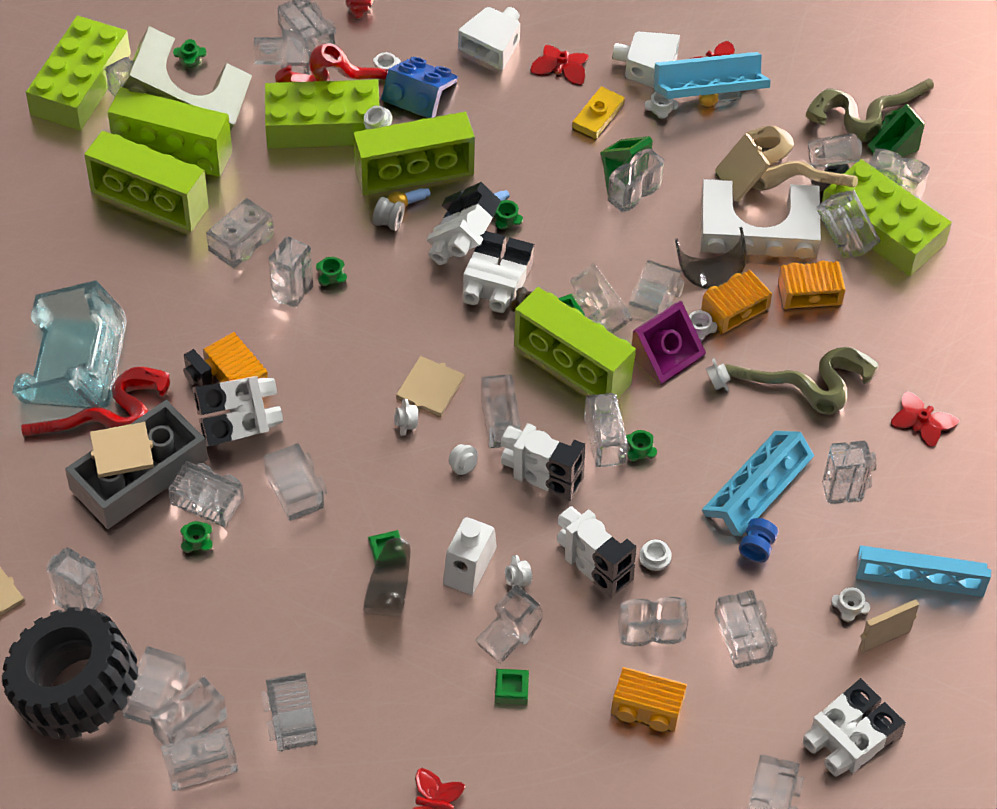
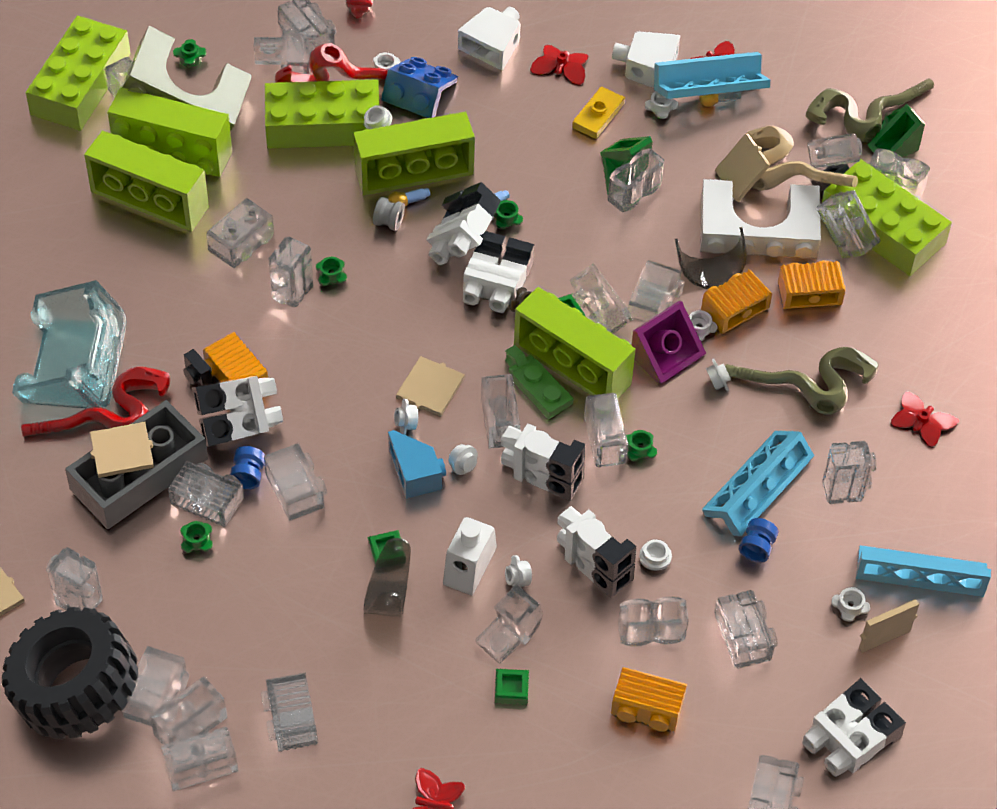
(247, 466): none -> blue wheel
(415, 464): none -> dark azure slope
(537, 383): none -> bright green hinge

